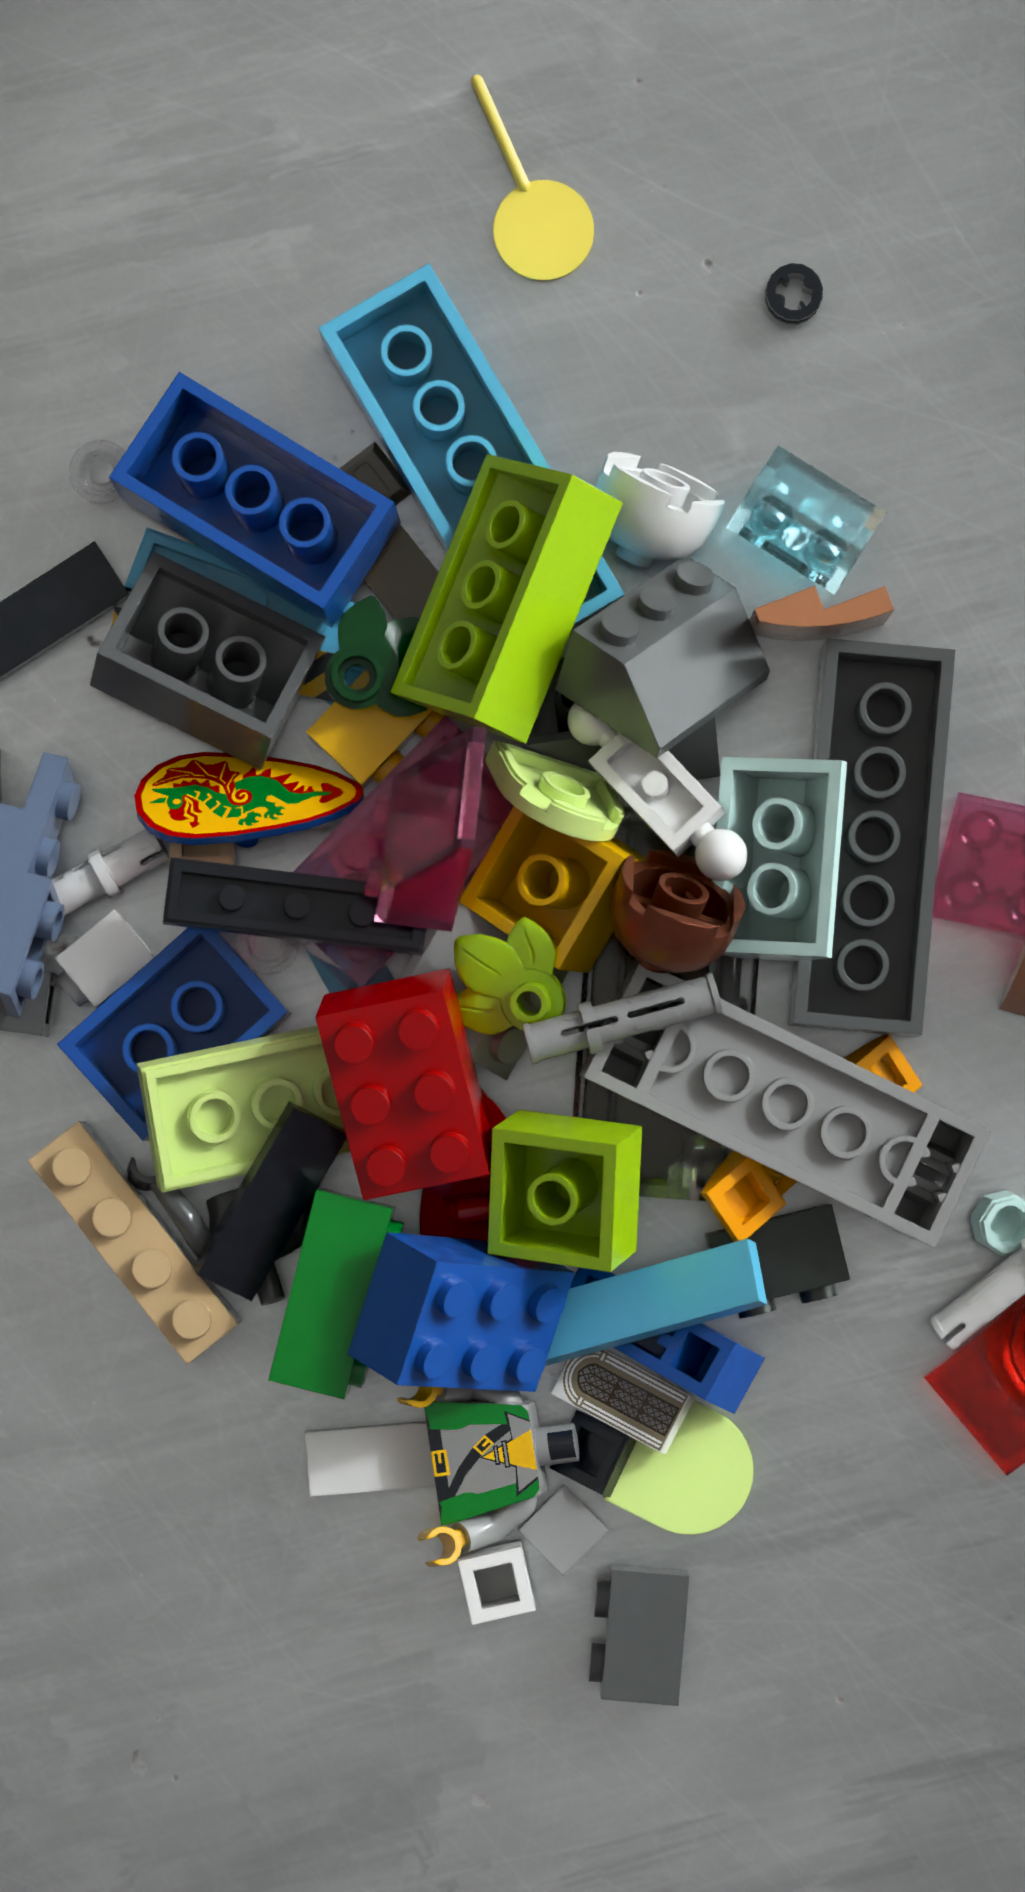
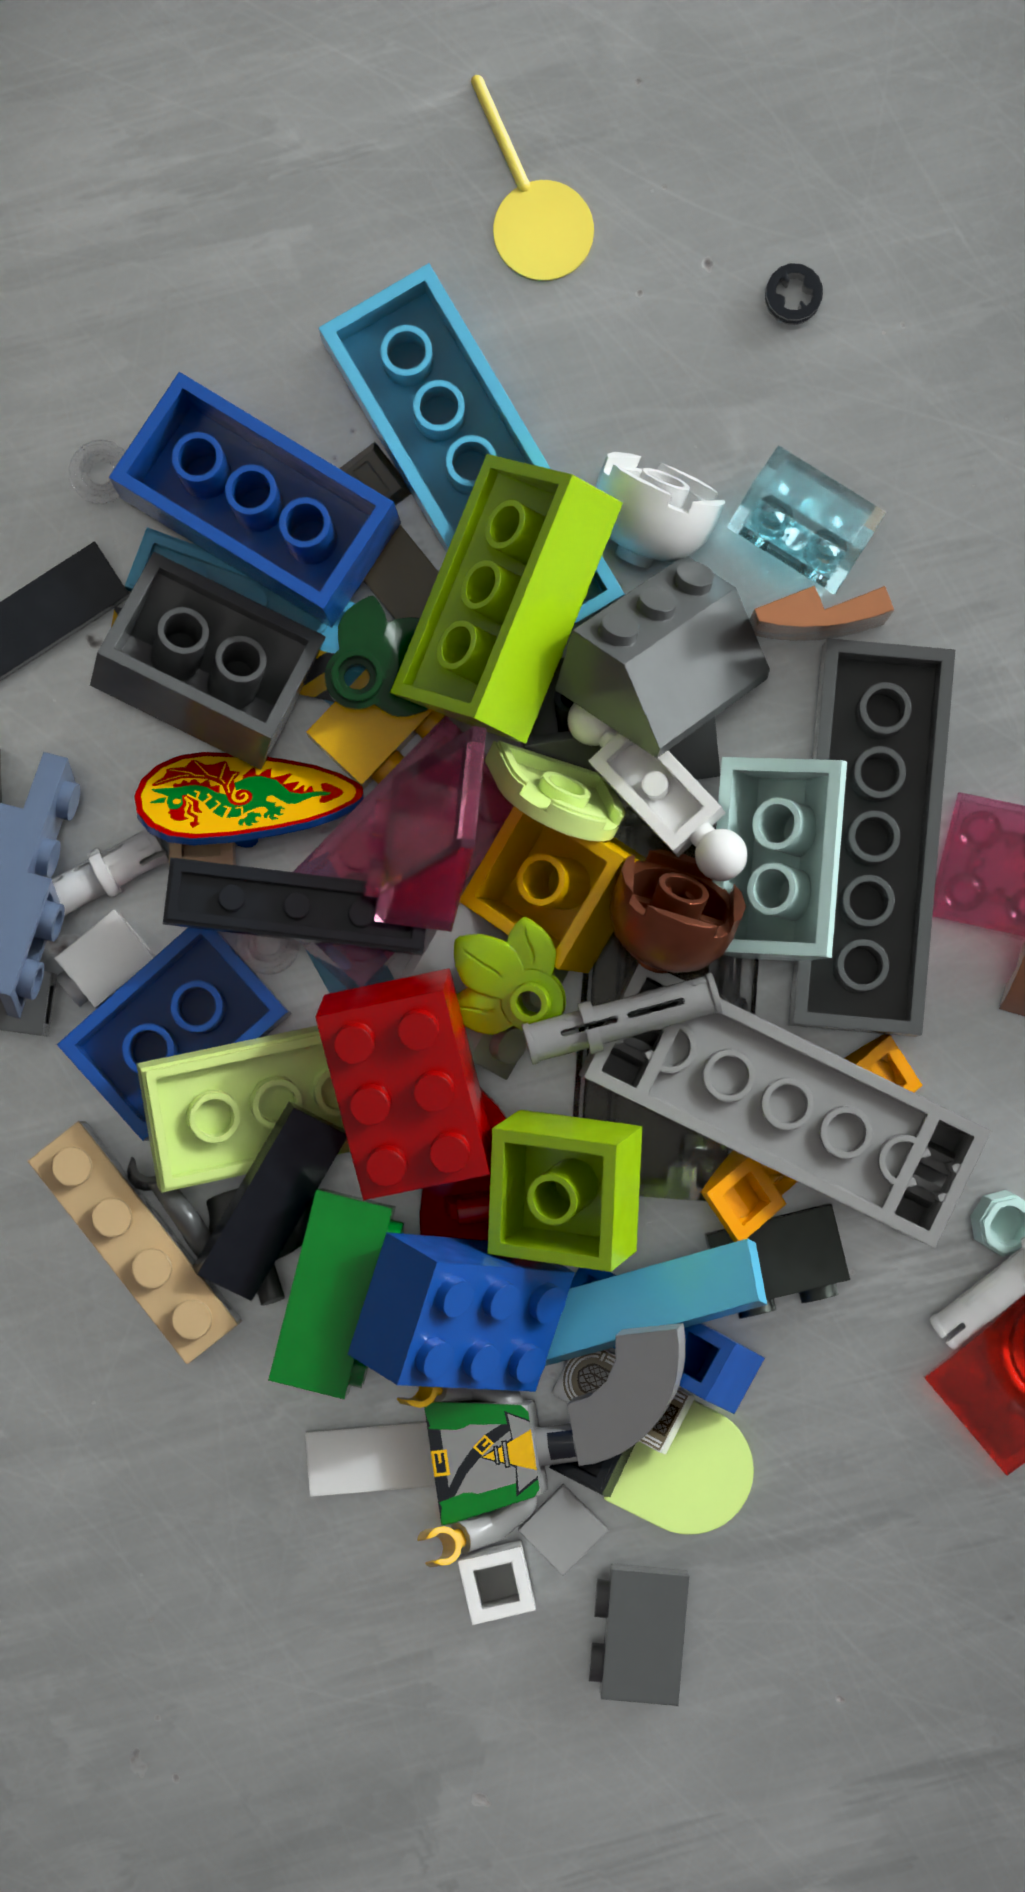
(633, 1397): none -> light grey tile

